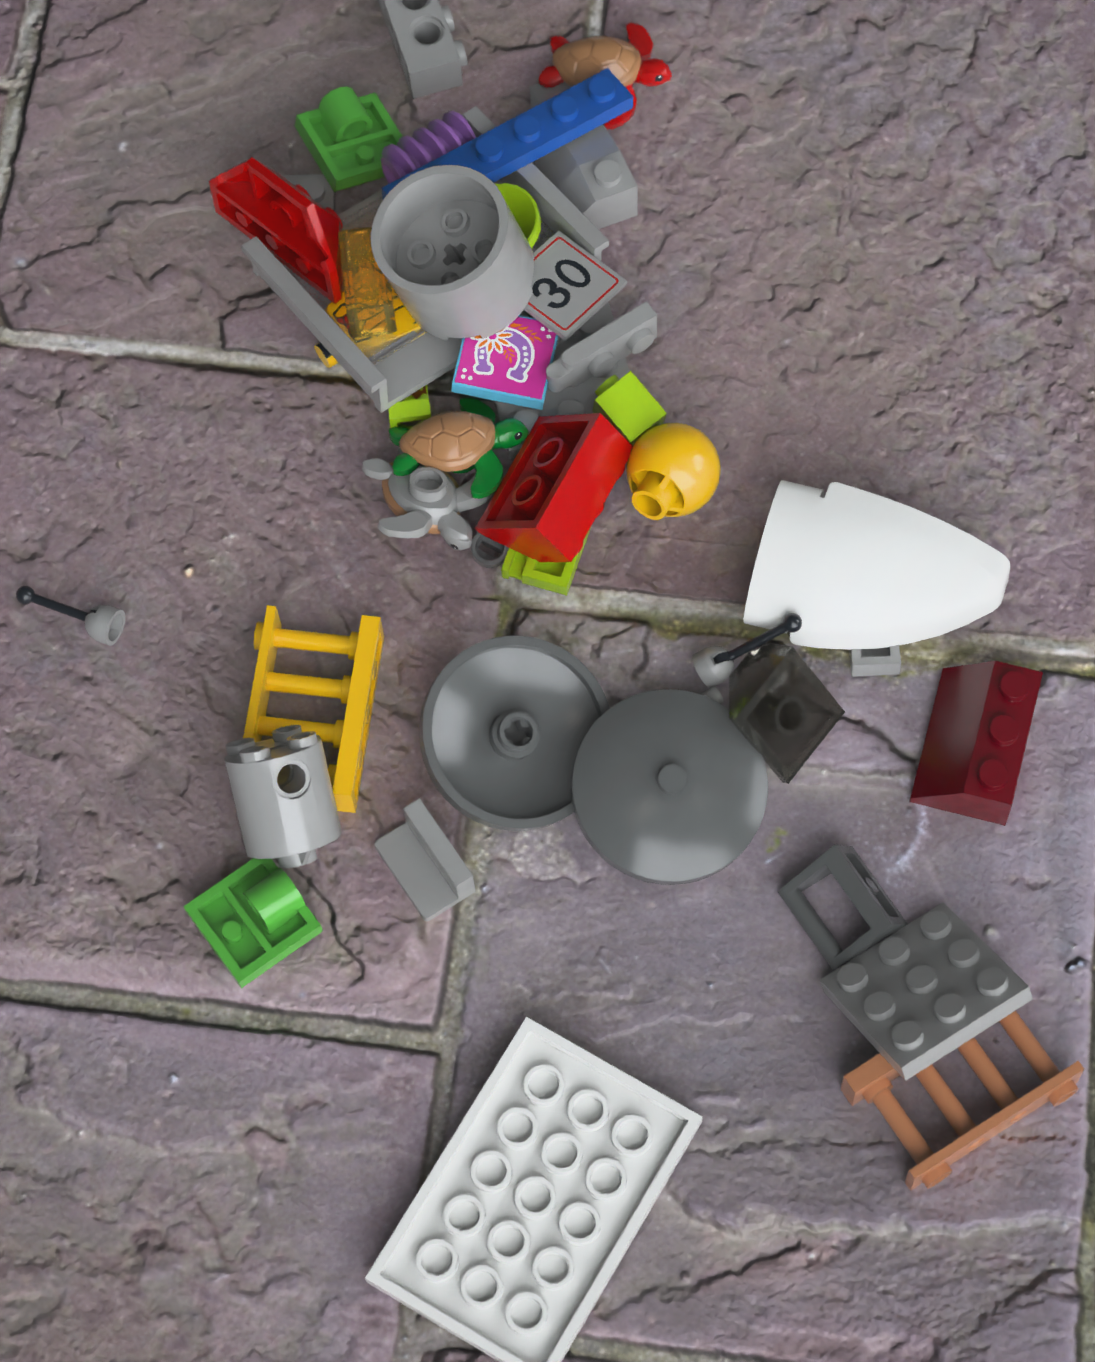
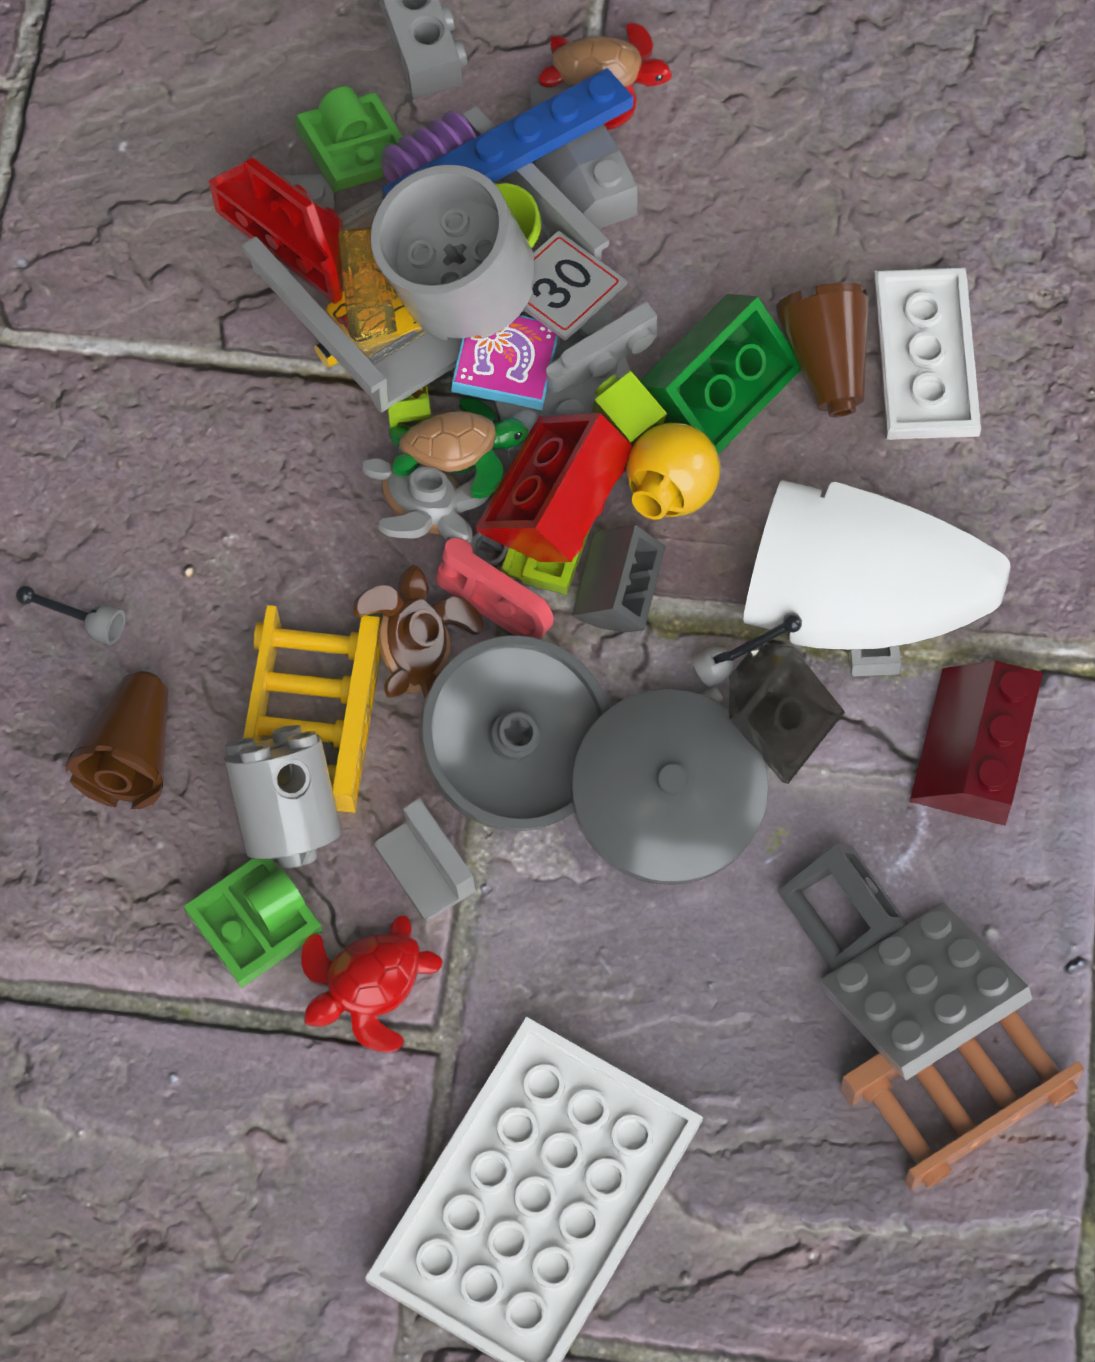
(125, 745): none -> reddish brown cone
(367, 981): none -> red animal
(413, 631): none -> reddish brown animal
(492, 591): none -> coral plate
(619, 579): none -> dark grey brick
(724, 370): none -> green slope
(829, 343): none -> reddish brown cone
(926, 354): none -> white tile

